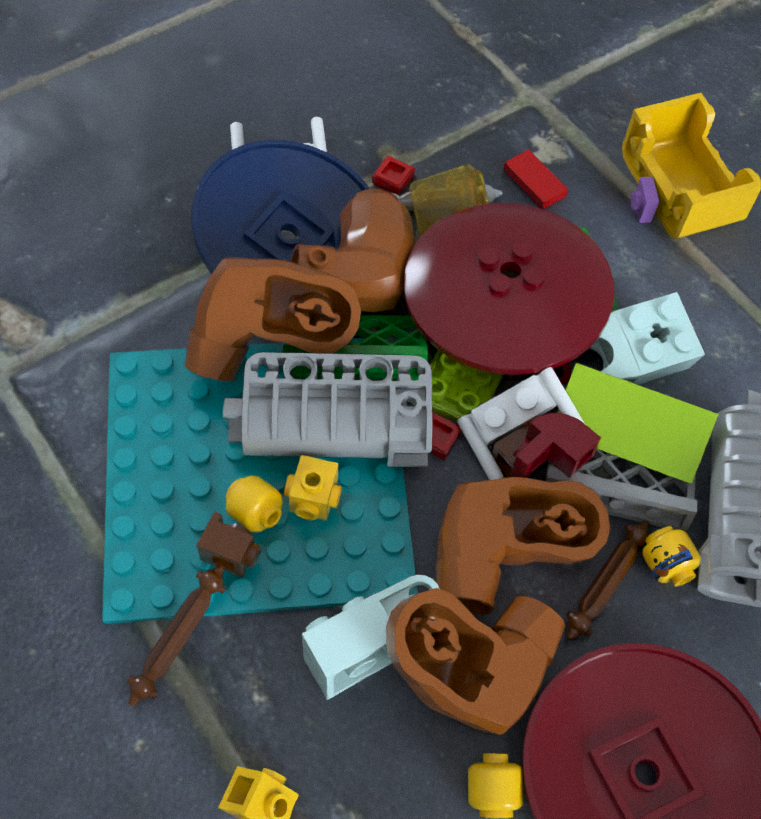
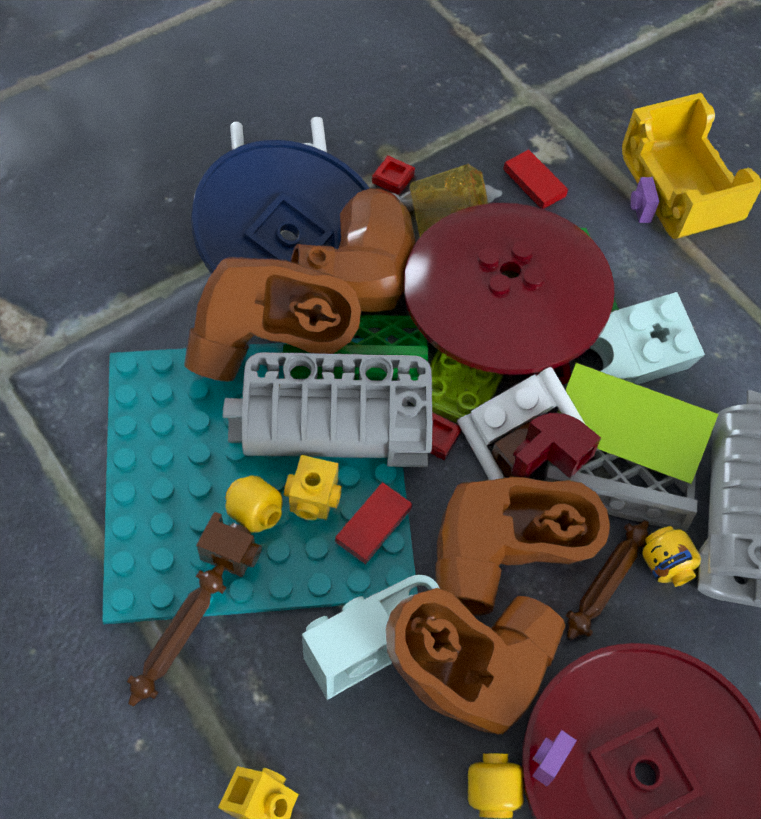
(373, 523): none -> red tile
(552, 756): none -> medium lavender plate

